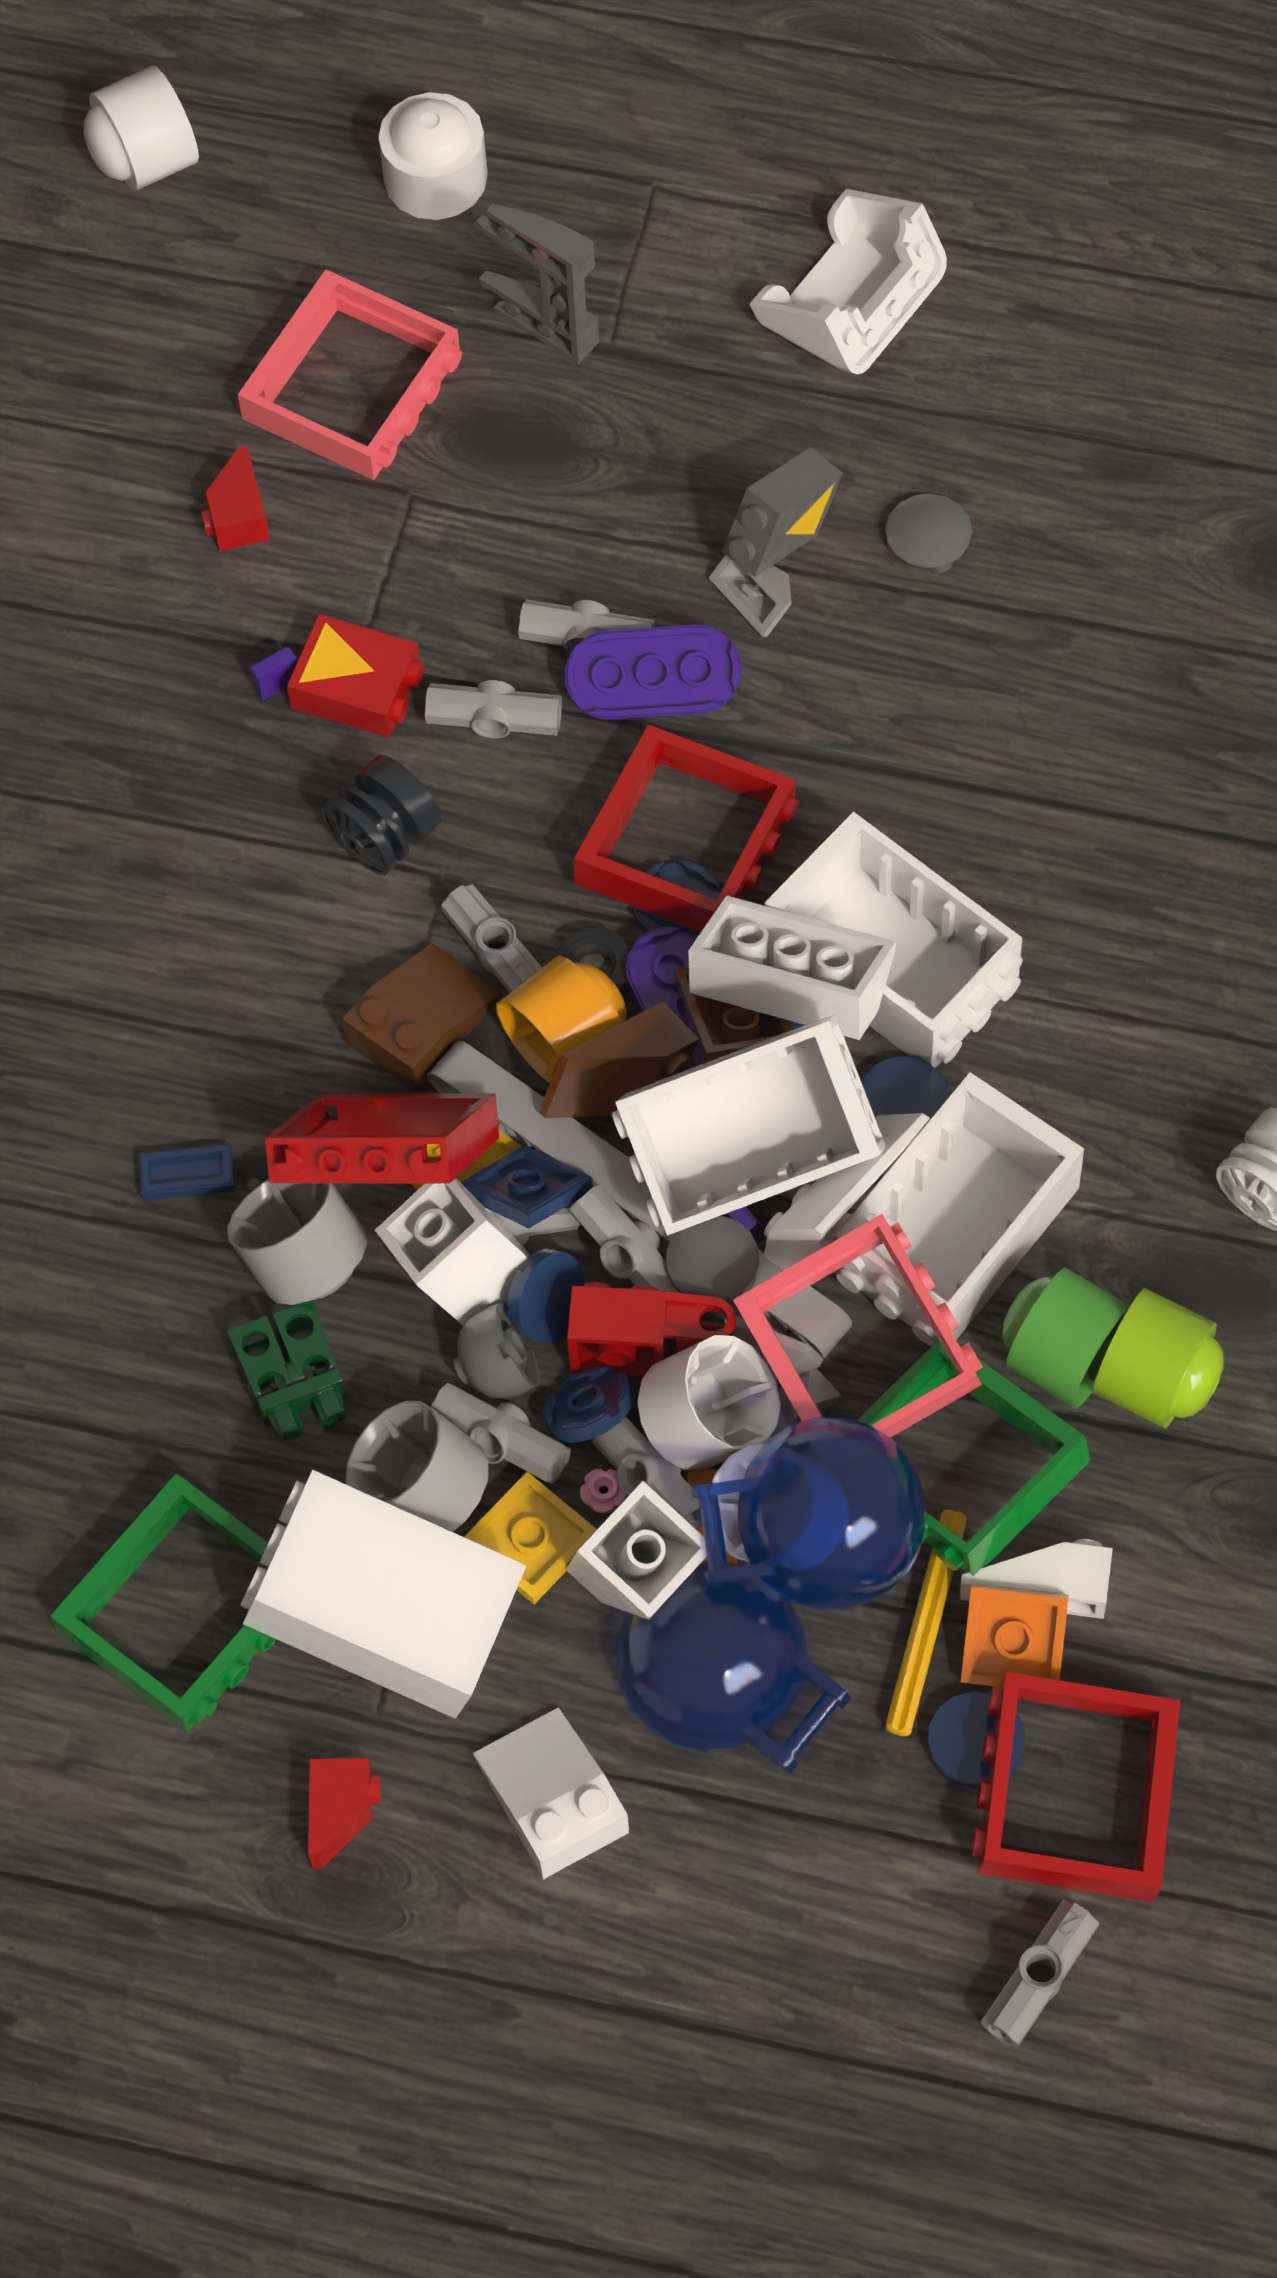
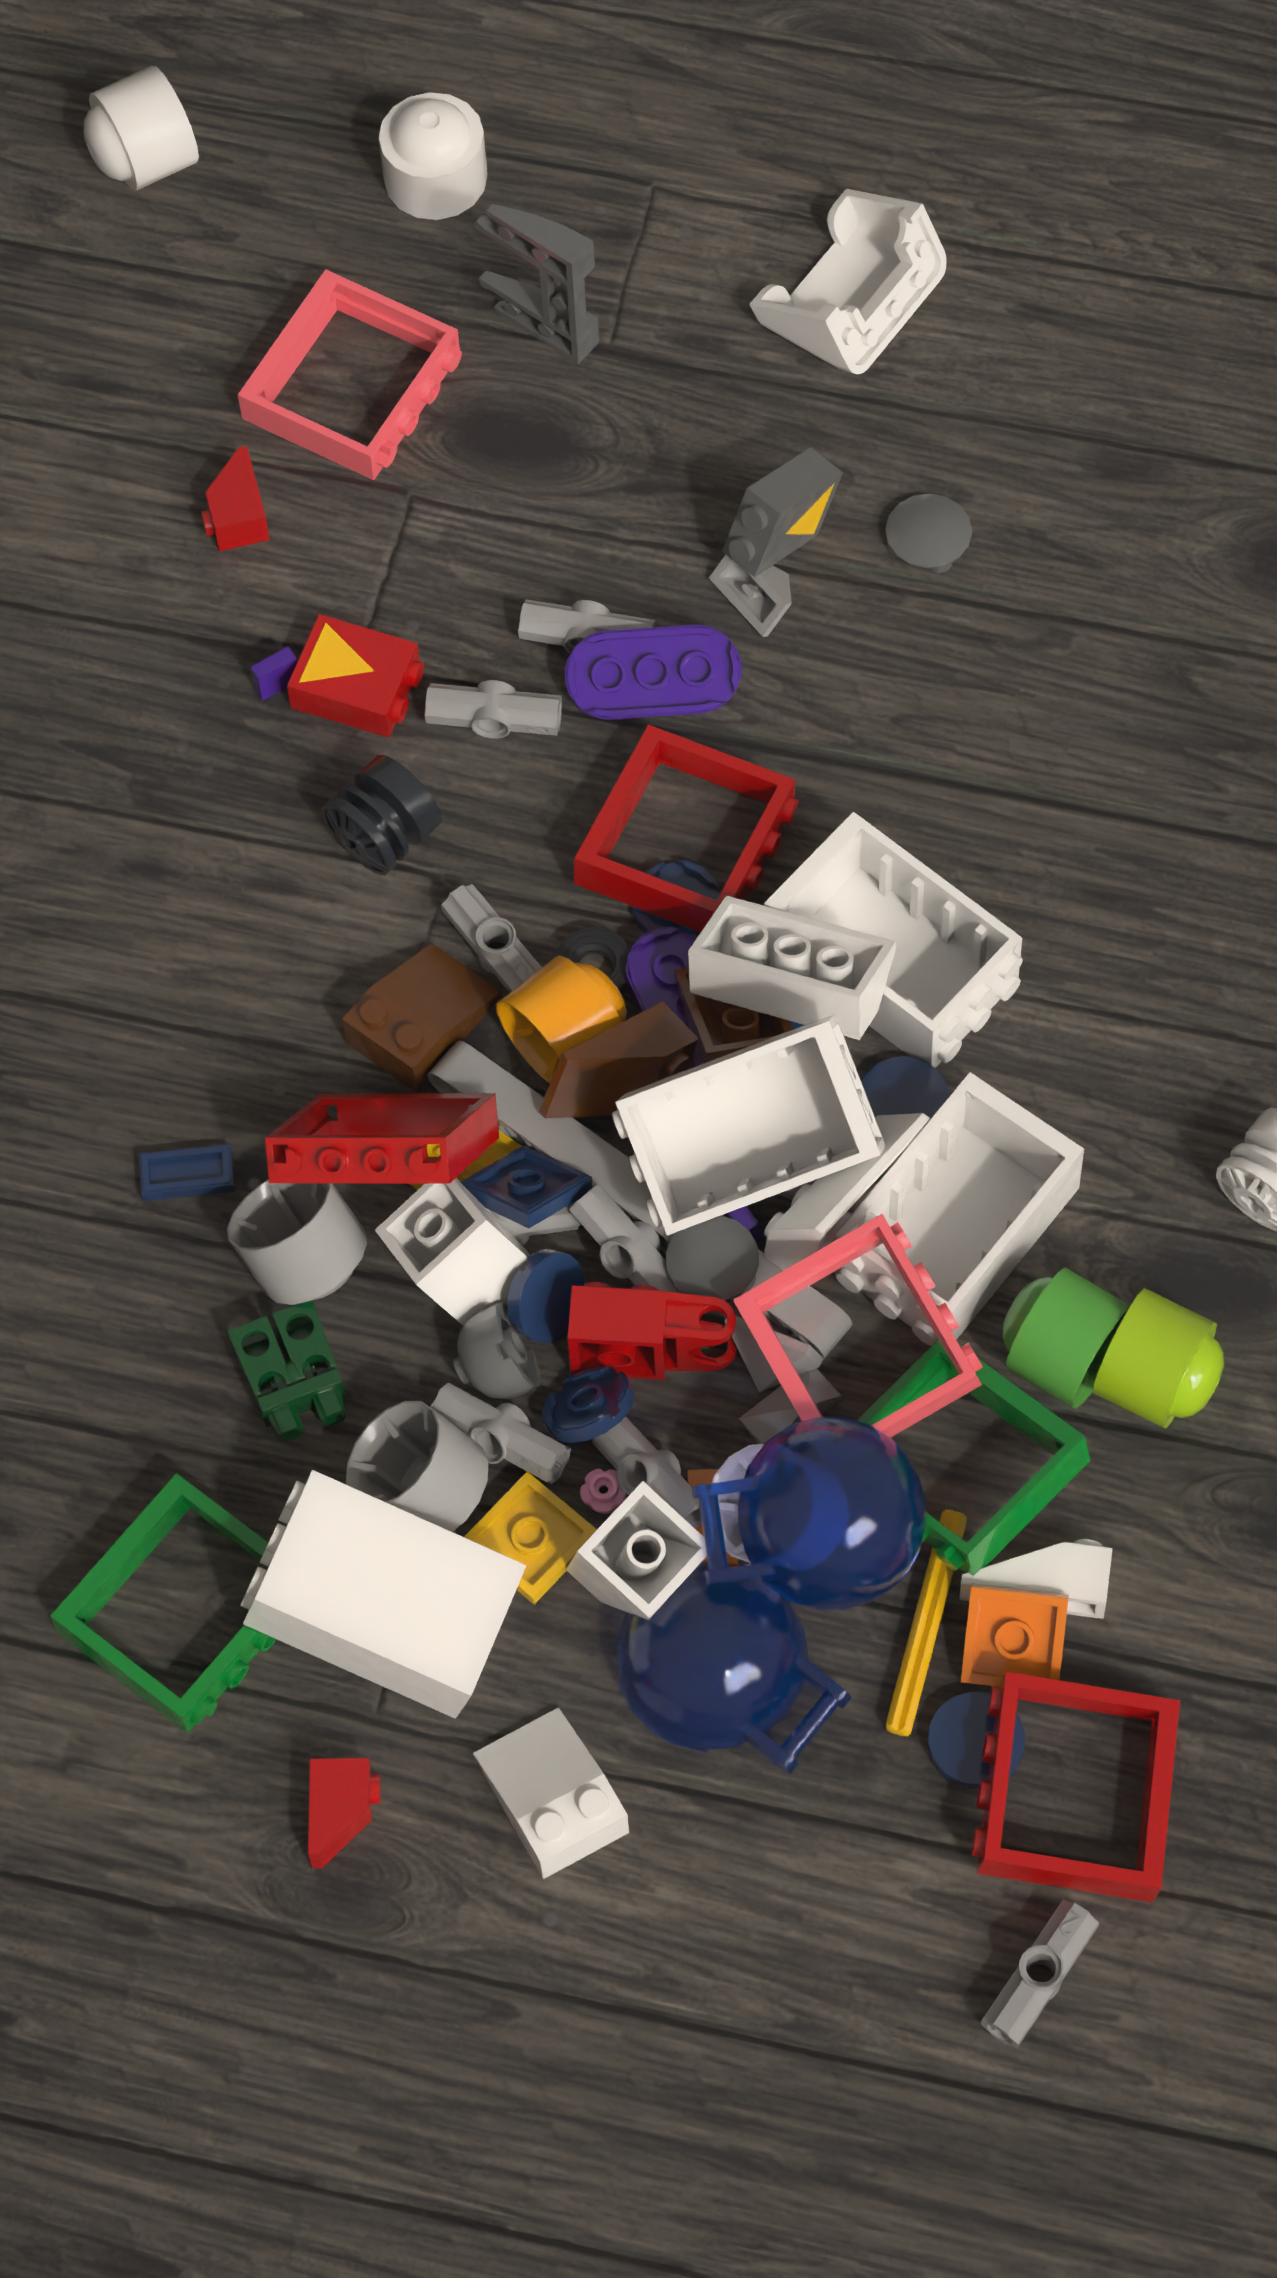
(708, 1402): white piece -> none

